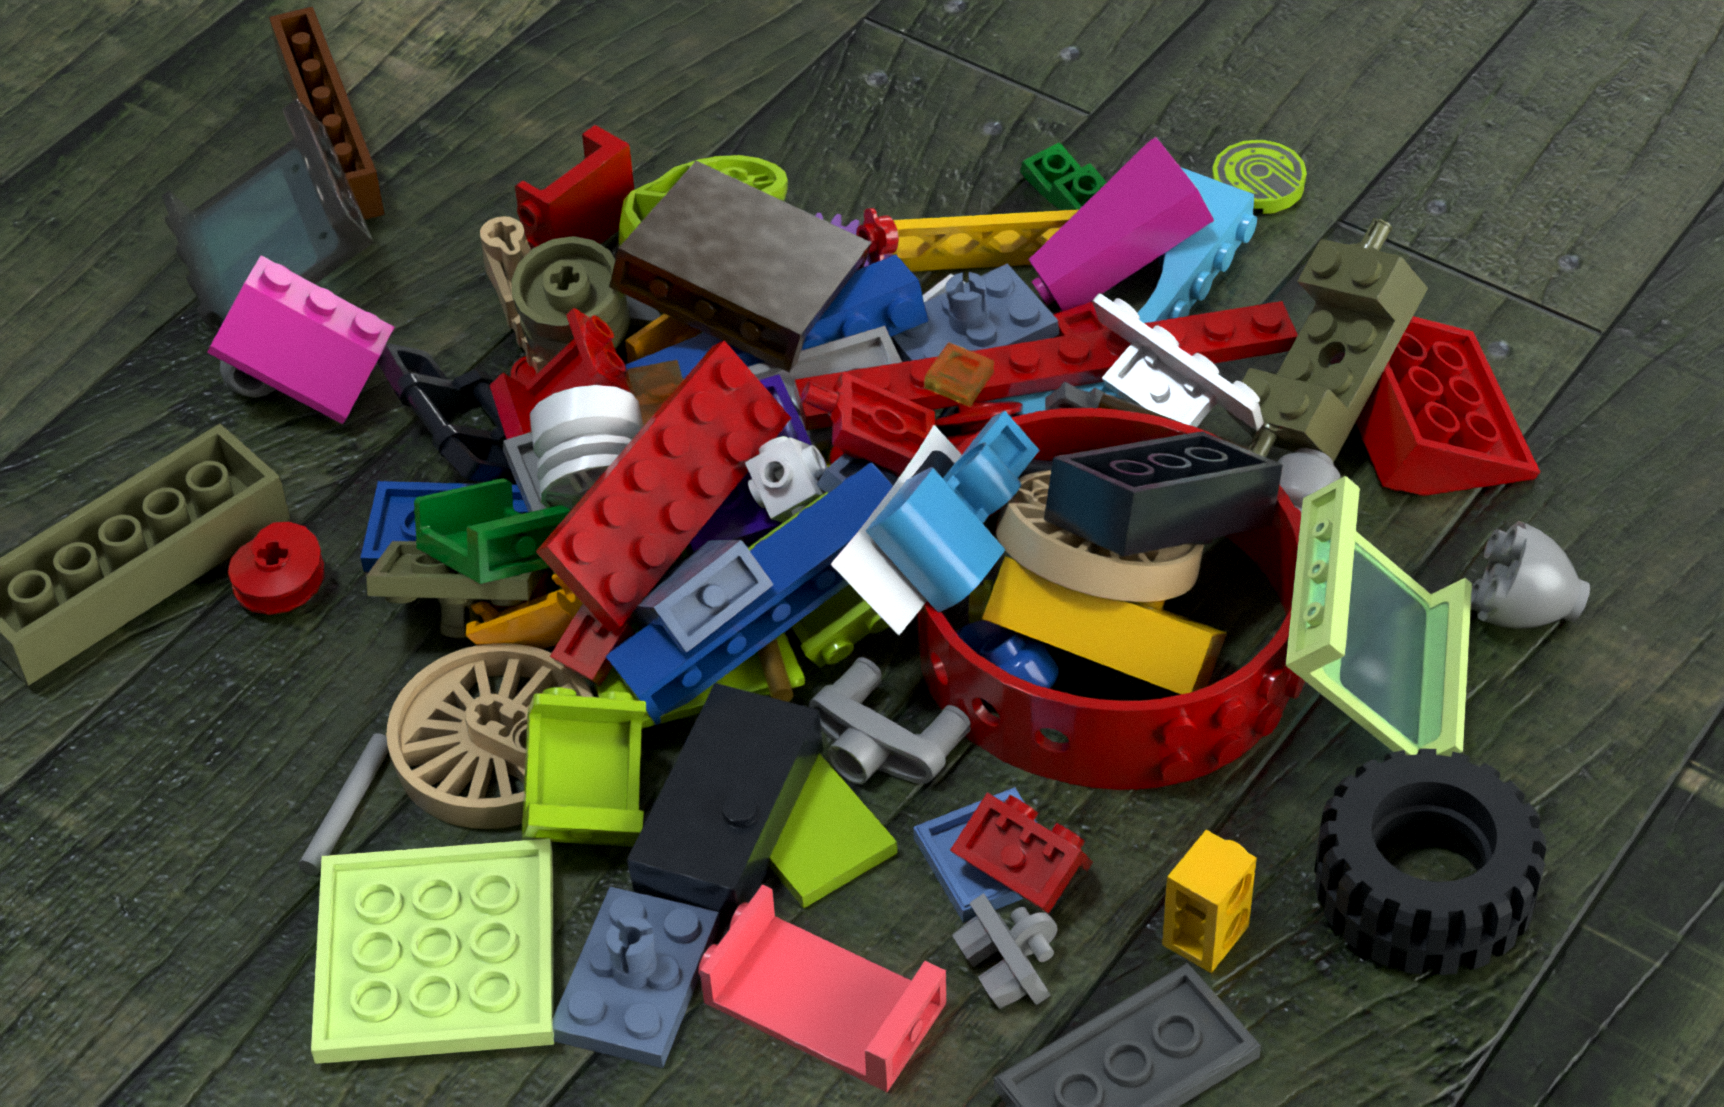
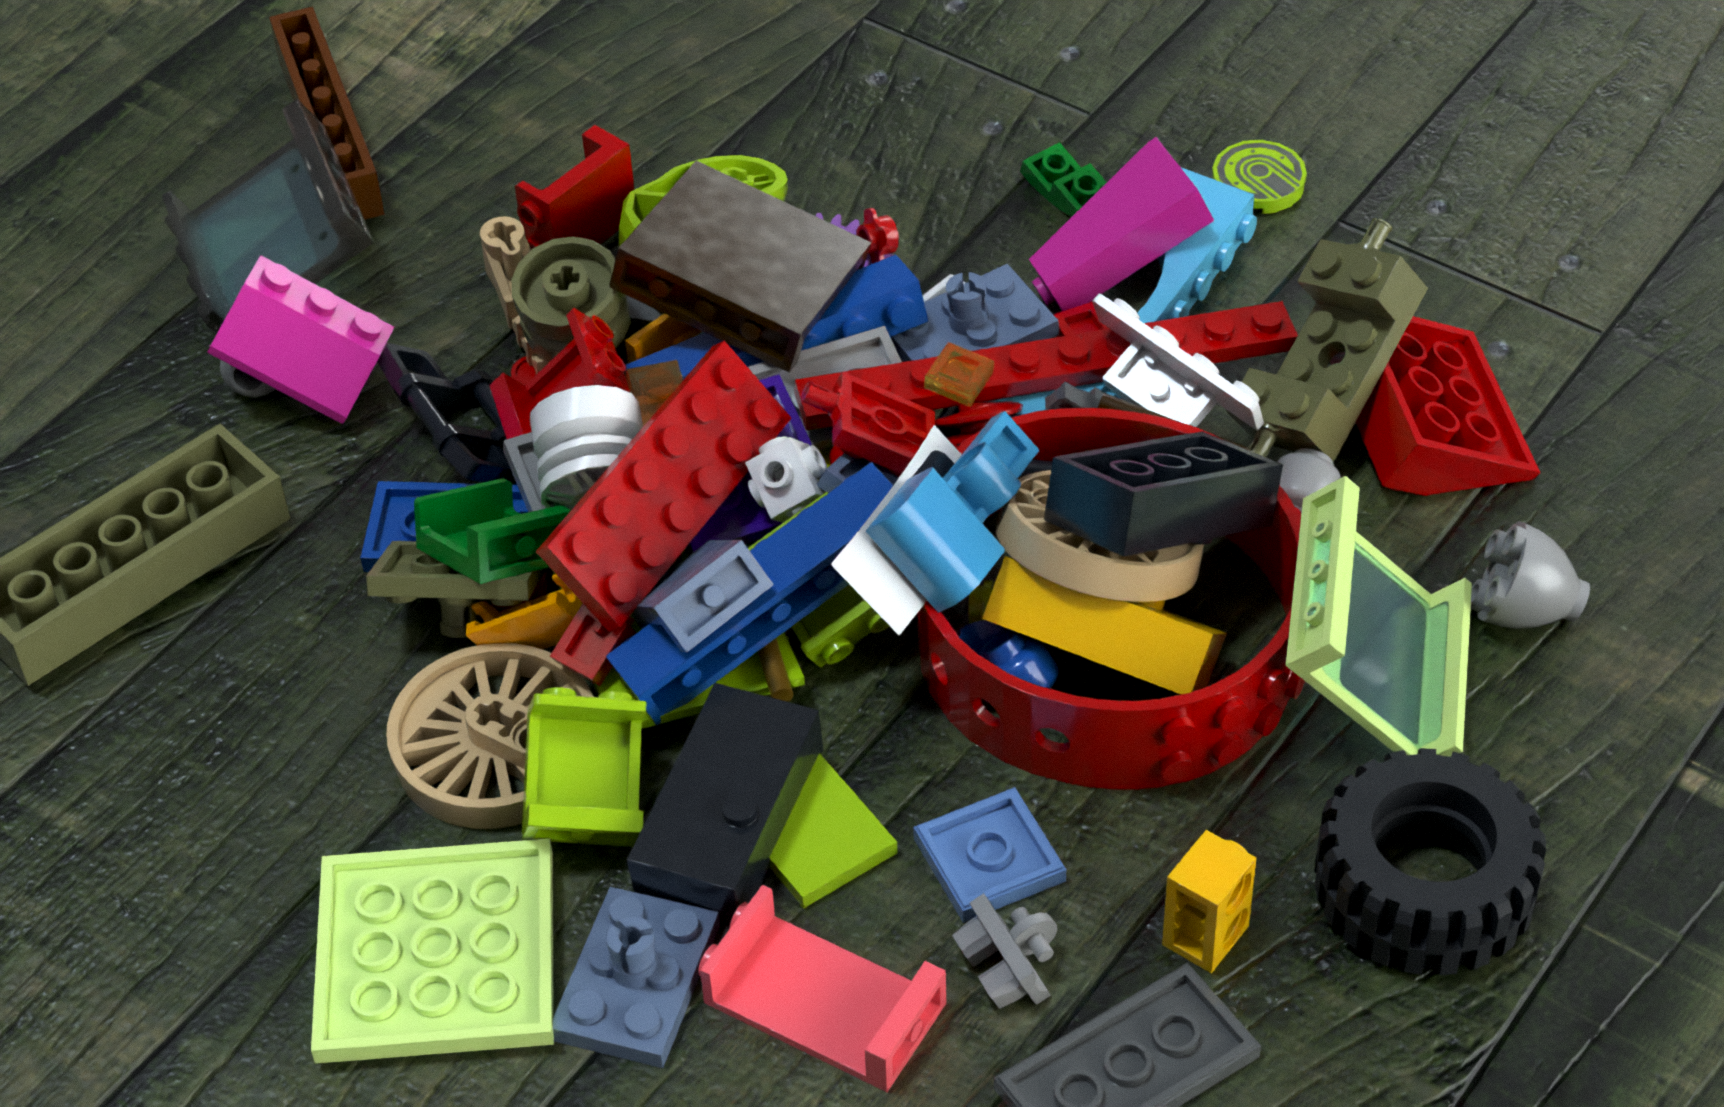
(277, 569): red piece -> none
(345, 804): light grey bar -> none
(872, 742): light grey connector -> none
(976, 239): yellow fence -> none
(1020, 852): red bracket -> none

